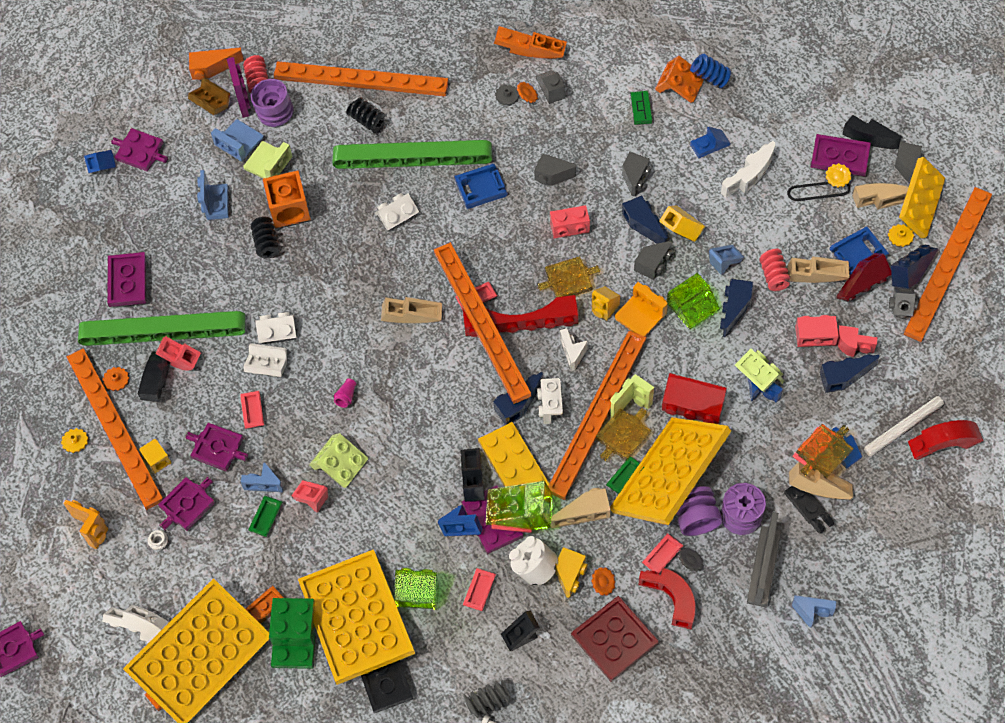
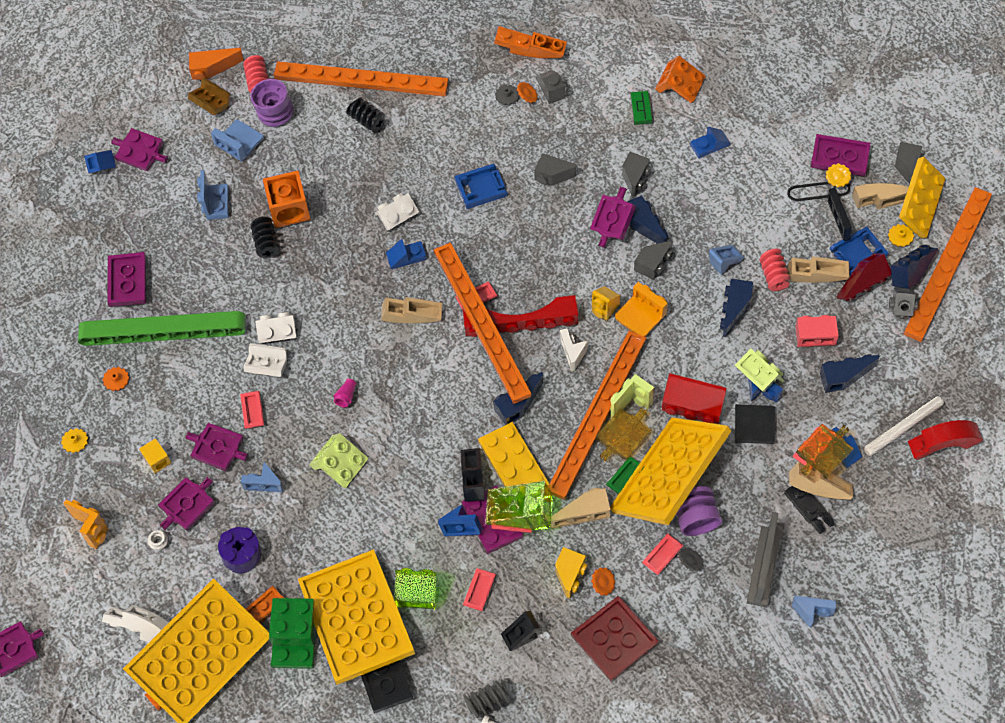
(115, 429): orange plate -> none
(153, 378): black slope -> none
(178, 355): coral brick -> none
(237, 539): none -> dark purple brick
(239, 87): magenta plate -> none
(265, 516): green tile -> none
(268, 160): yellowish green bracket -> none
(311, 494): coral slope -> none
(405, 255): none -> blue slope
(412, 154): bright green beam -> none
(533, 561): white brick -> none
(551, 399): white bracket -> none
(568, 277): clear yellow plate -> none
(569, 221): coral brick -> none
(612, 217): none -> magenta plate
(677, 590): red arch -> none
(682, 223): yellow slope -> none
(692, 301): clear neon green slope -> none
(711, 69): blue piece -> none
(743, 519): medium lavender wheel -> none
(751, 173): white slope -> none
(754, 424): none -> black tile
(839, 214): none -> black tile
(850, 341): coral brick -> none
(871, 132): black slope -> none

